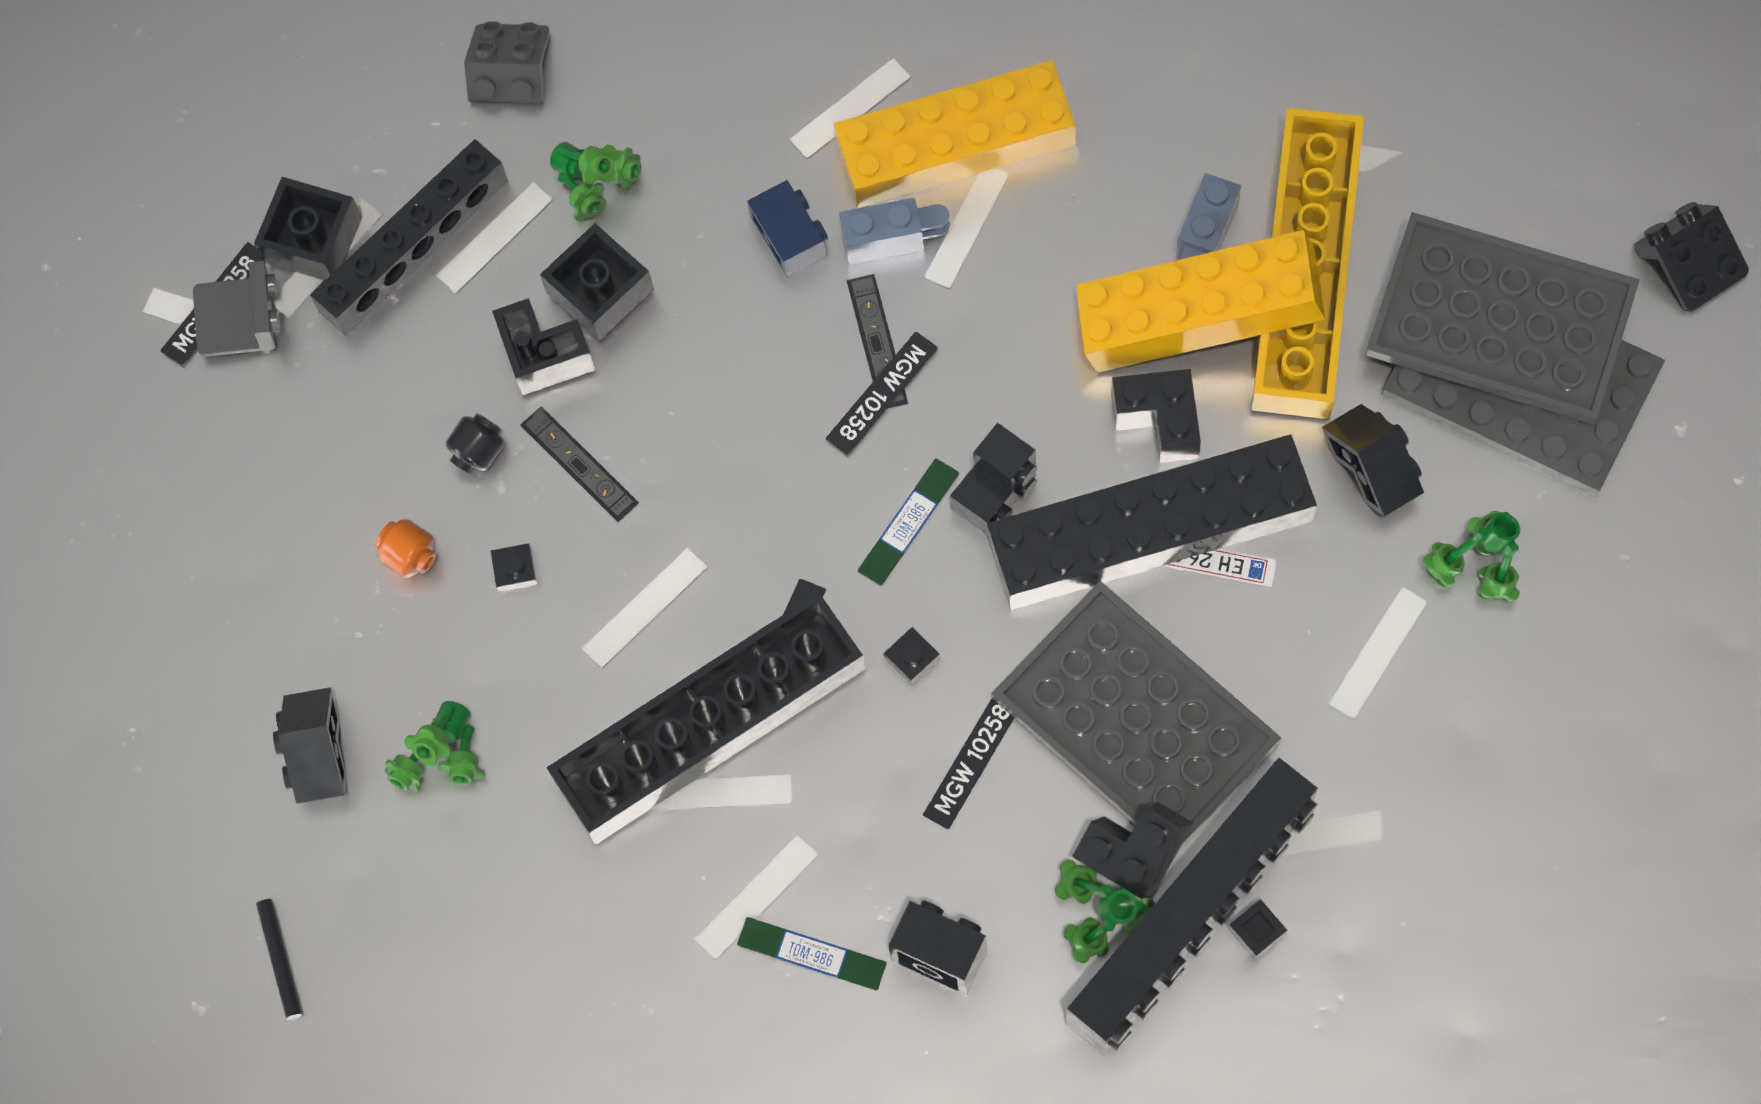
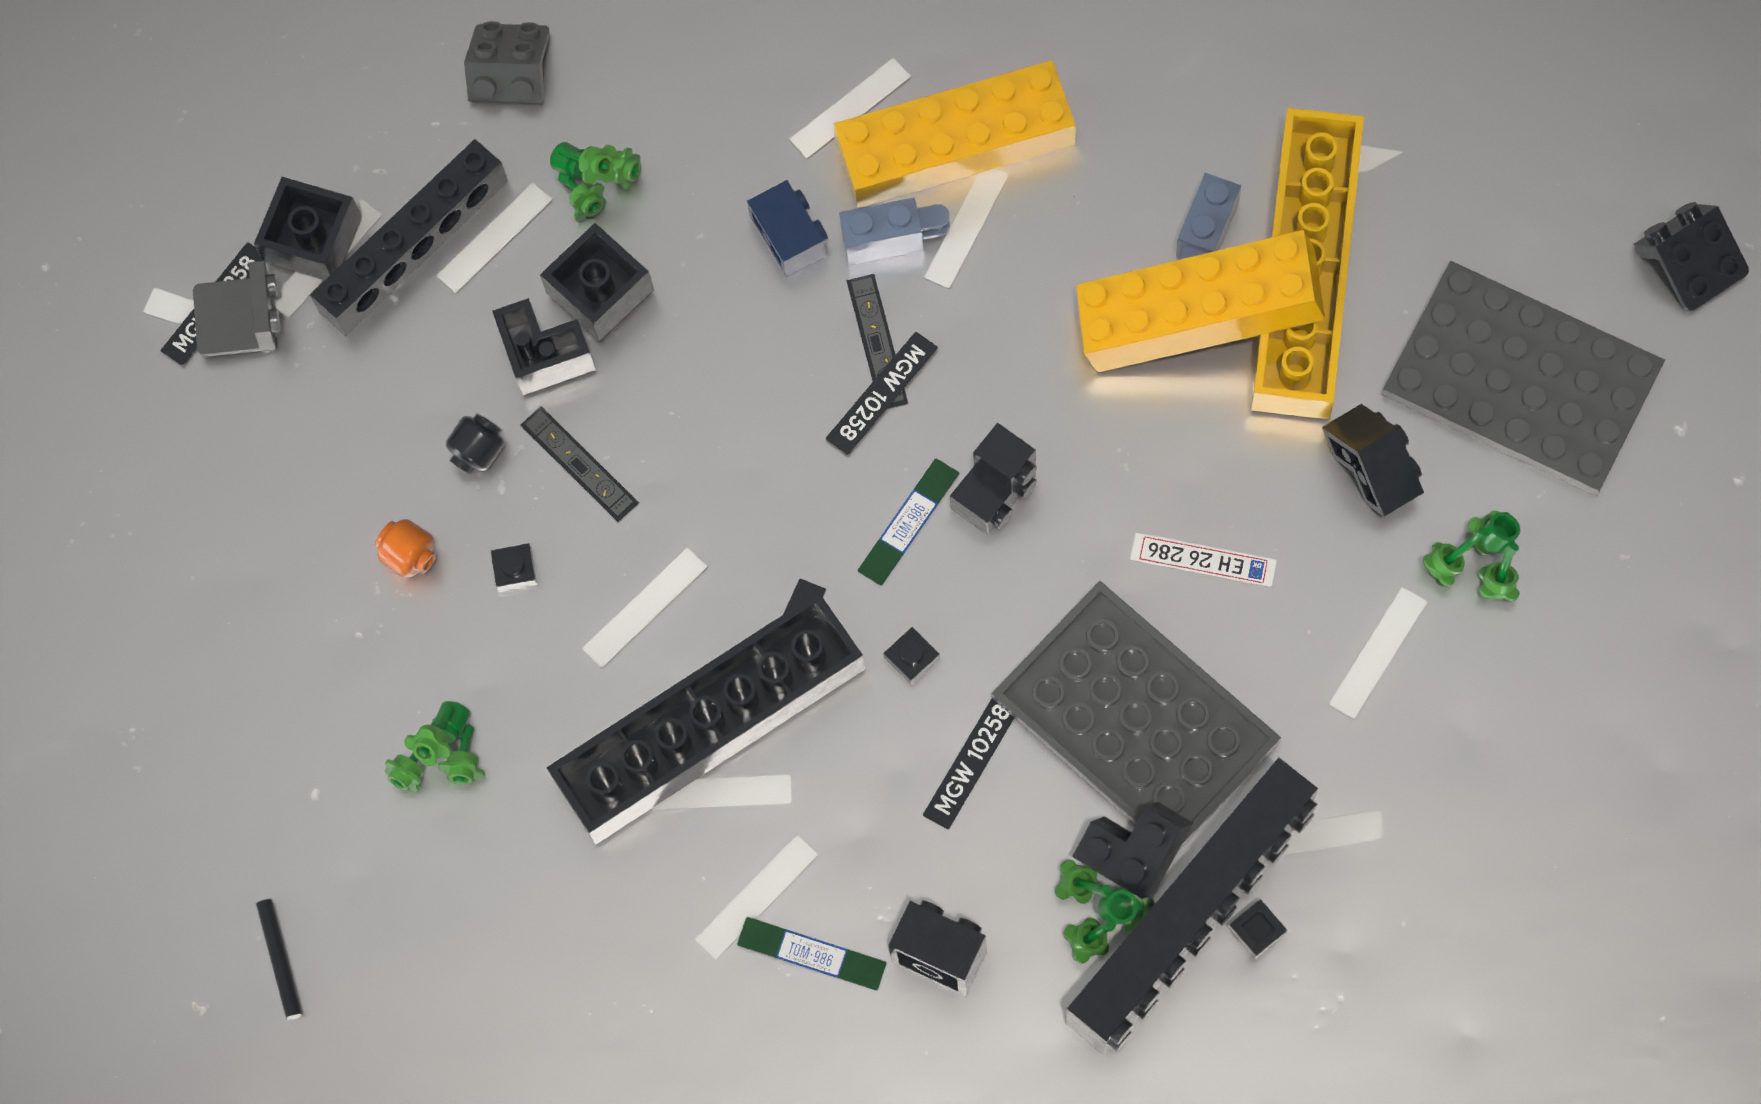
(310, 745): black brick -> none
(1151, 521): black brick -> none
(1162, 402): black brick -> none
(1503, 317): dark grey plate -> none

